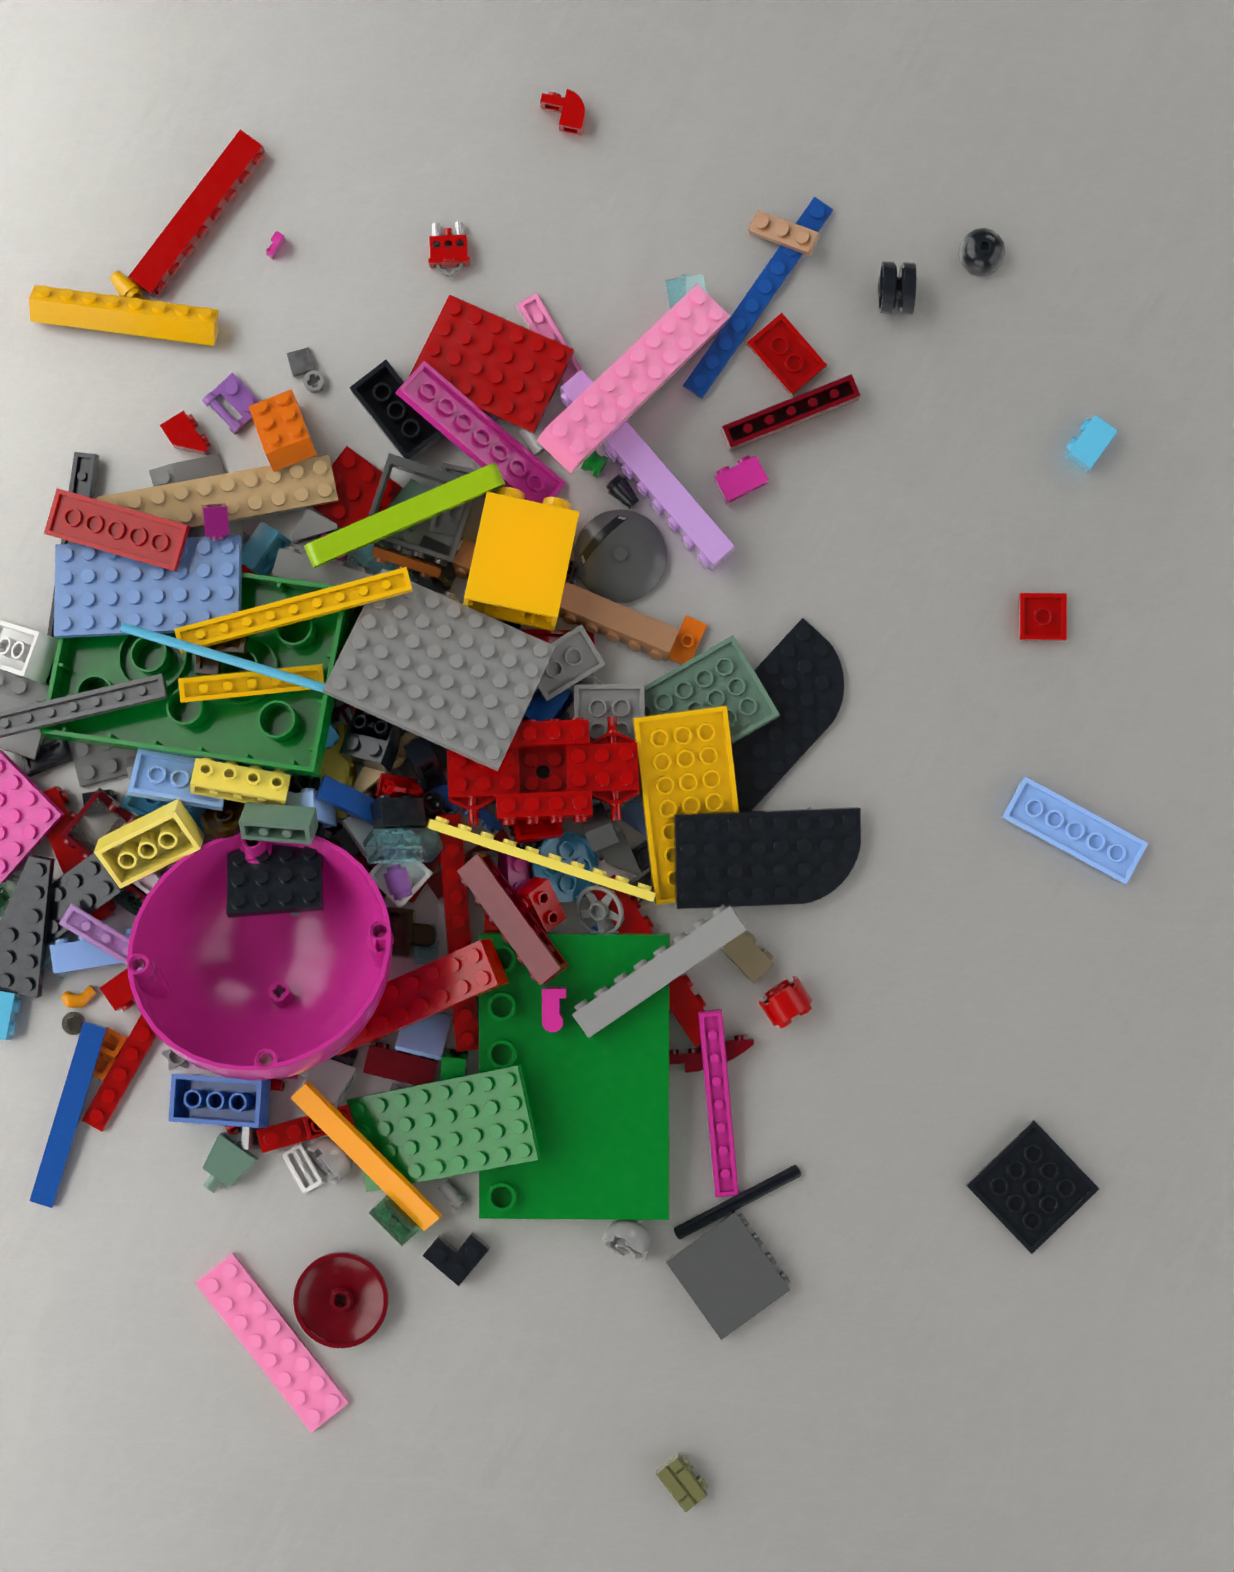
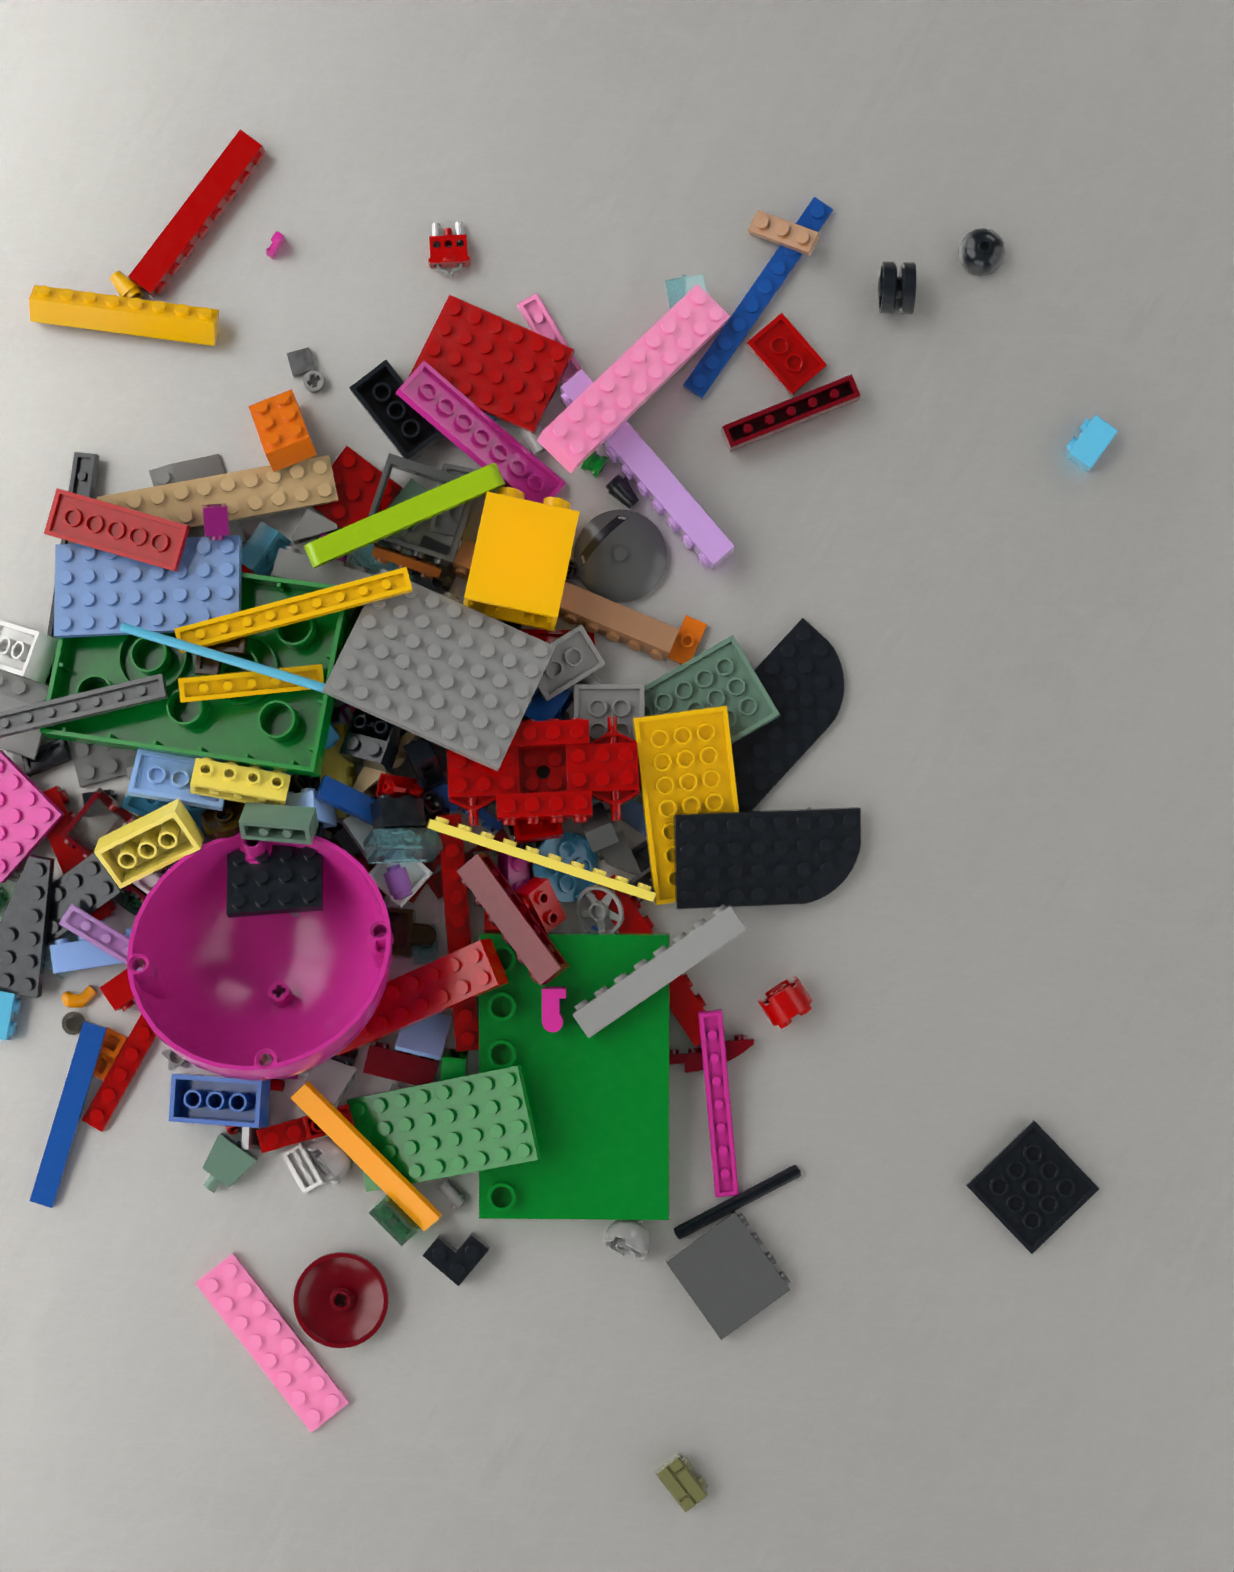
(183, 434): red slope -> none
(239, 398): medium lavender plate -> none
(571, 110): red brick -> none
(740, 479): dark pink brick -> none
(748, 956): dark tan brick -> none
(1043, 616): red plate -> none
(1074, 830): light blue plate -> none

